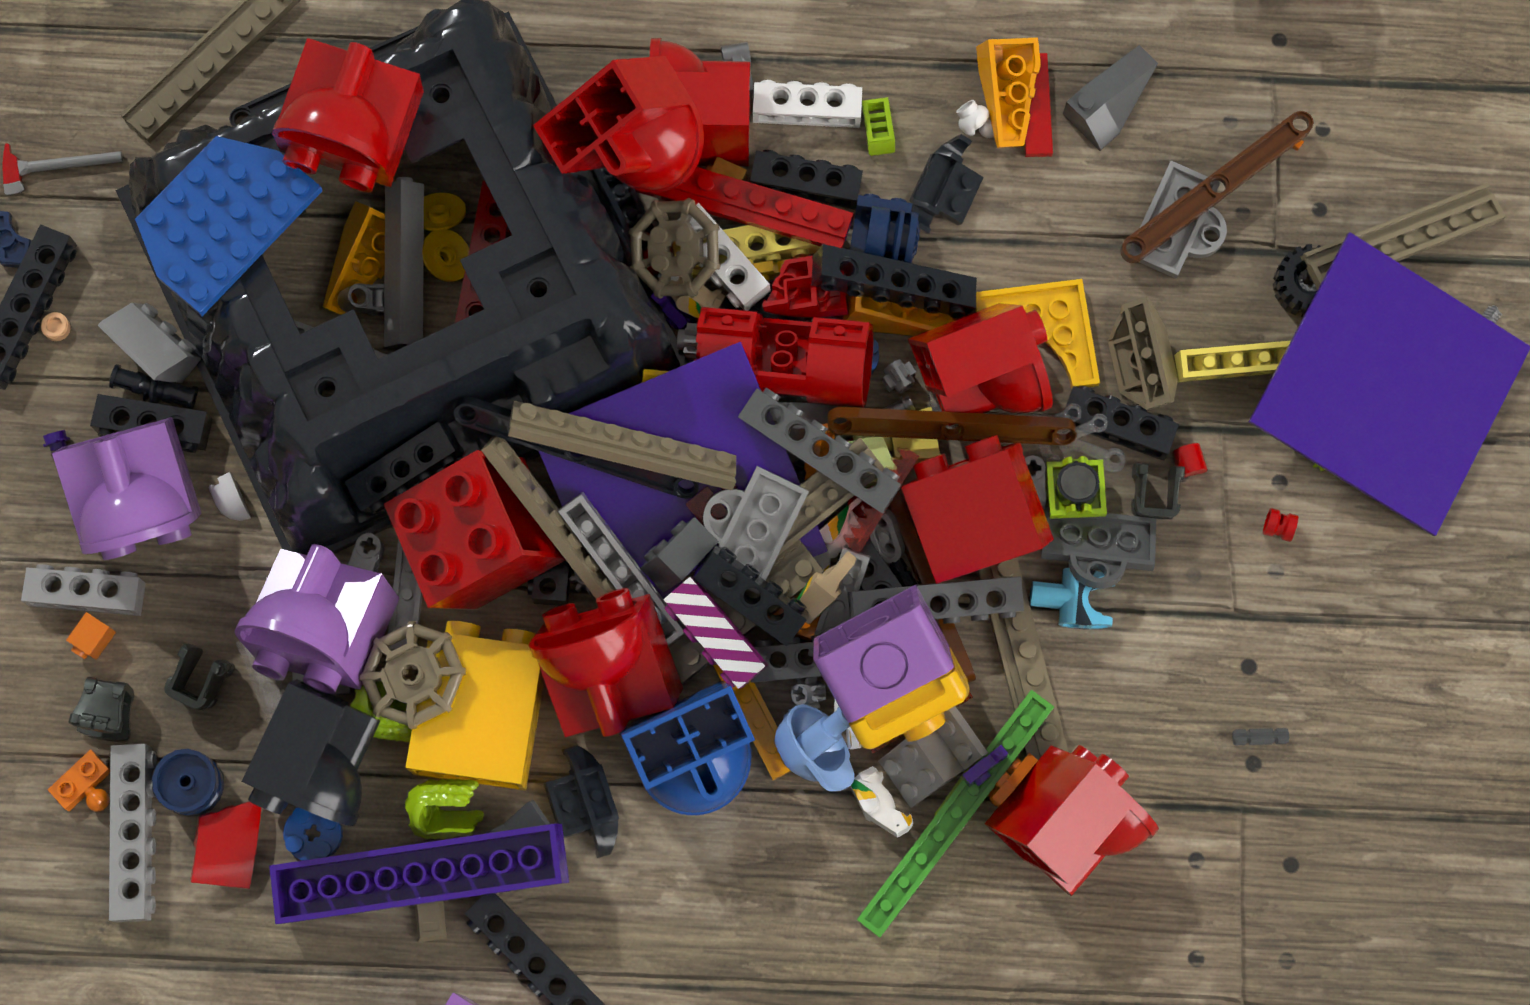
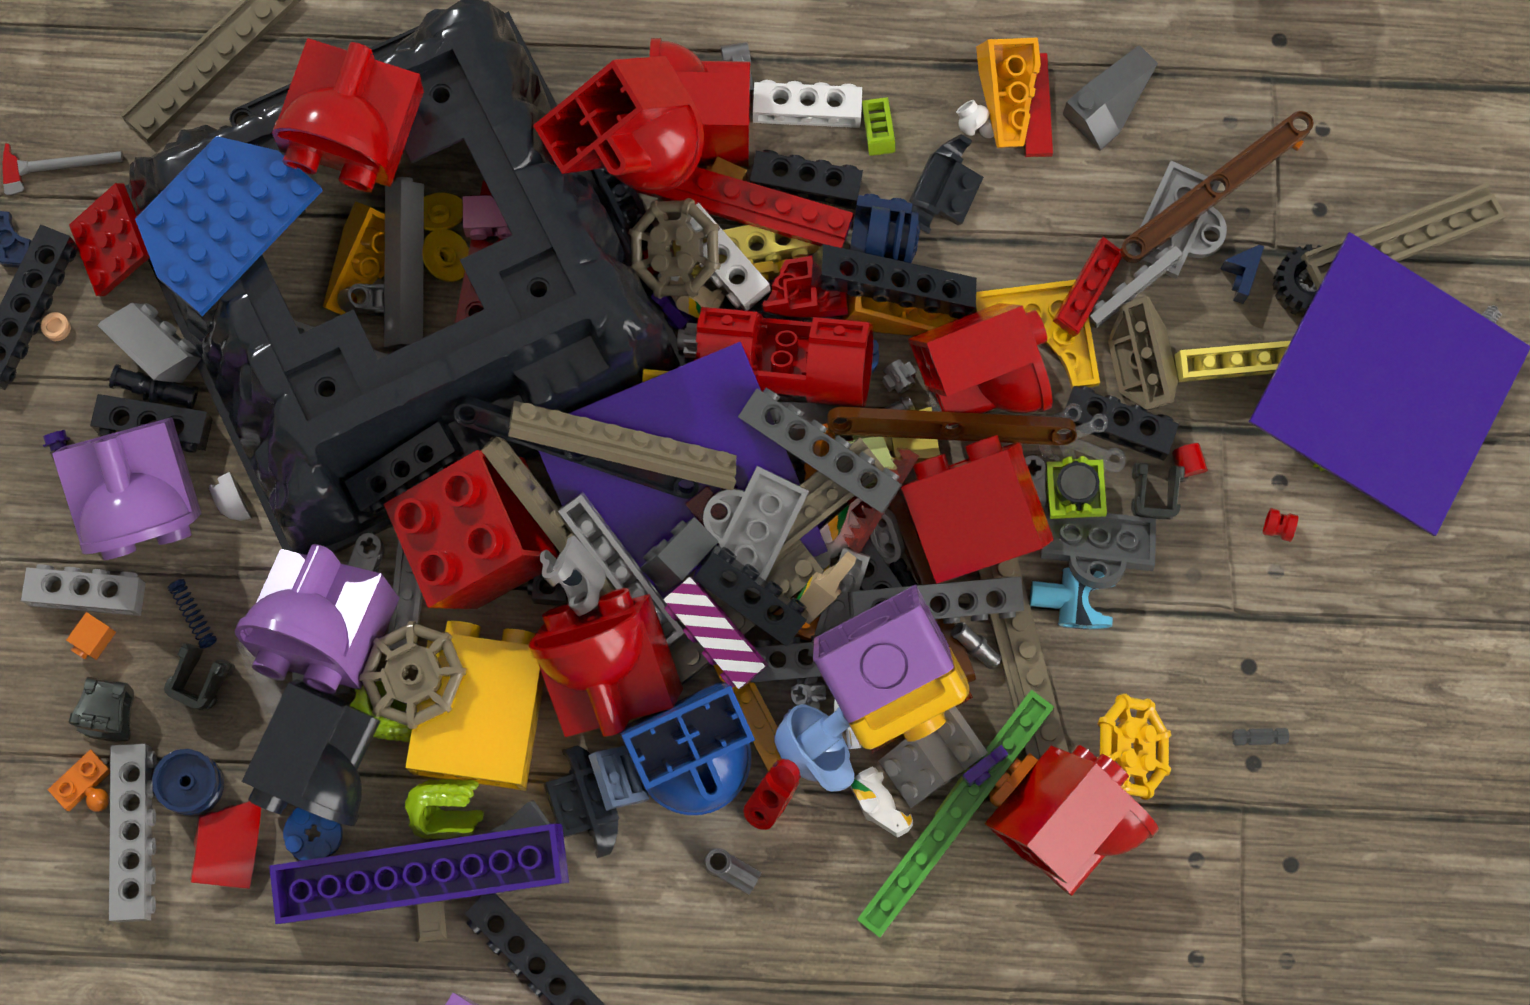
(109, 239): none -> red plate
(179, 585): none -> dark blue piece
(483, 218): none -> bright pink slope
(577, 574): none -> light grey piece
(610, 772): none -> sand blue plate
(735, 871): none -> flat silver piece
(772, 794): none -> red piece
(976, 645): none -> flat silver pin
(1088, 287): none -> red tile
(1117, 740): none -> yellow plate
(1143, 278): none -> light grey plate
(1244, 267): none -> dark blue slope

